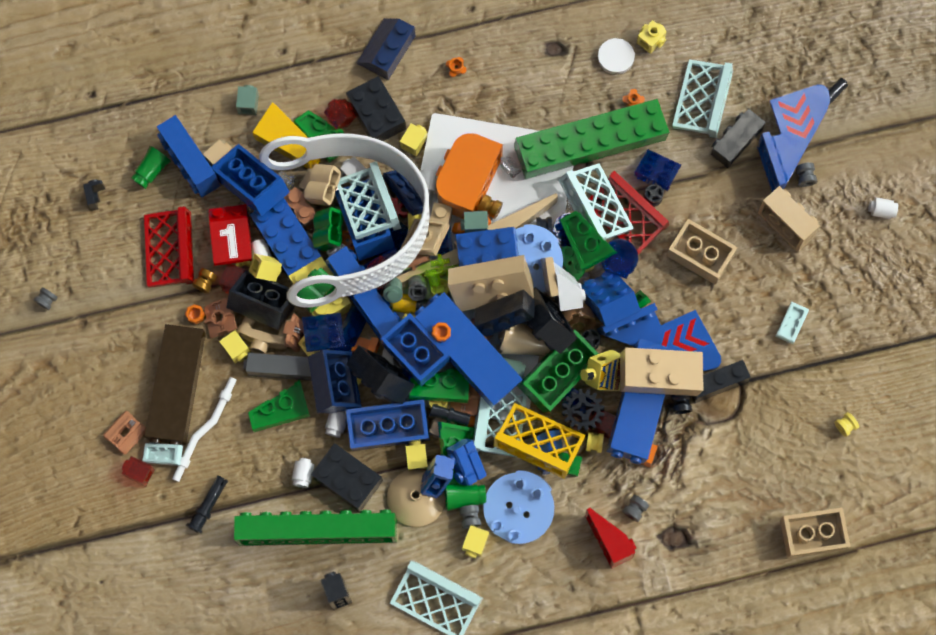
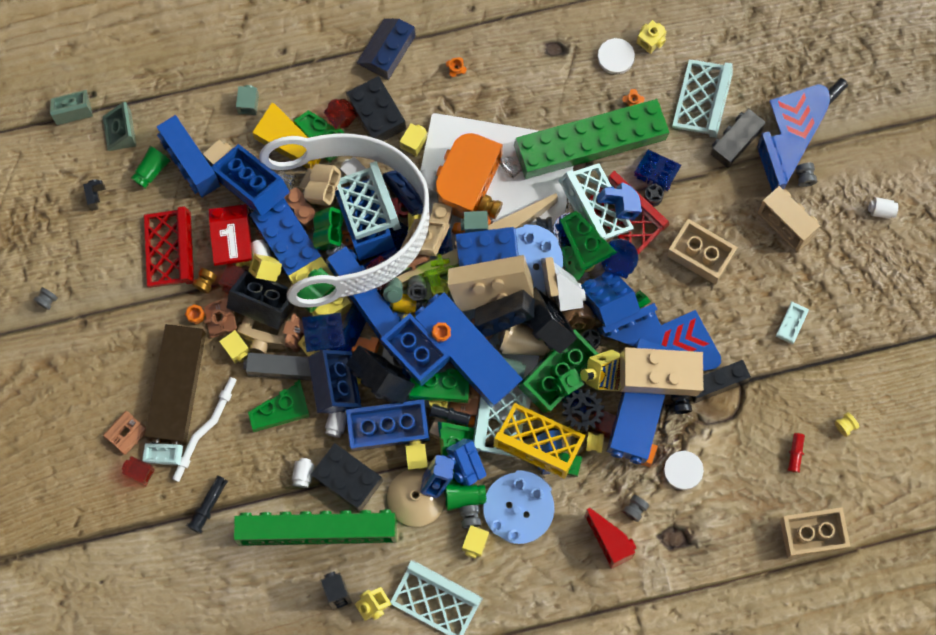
(70, 107): none -> sand green slope
(119, 128): none -> sand green slope
(372, 604): none -> light yellow brick
(568, 382): none -> green bracket
(625, 200): none -> brick
(683, 470): none -> white tile
(796, 452): none -> red axle

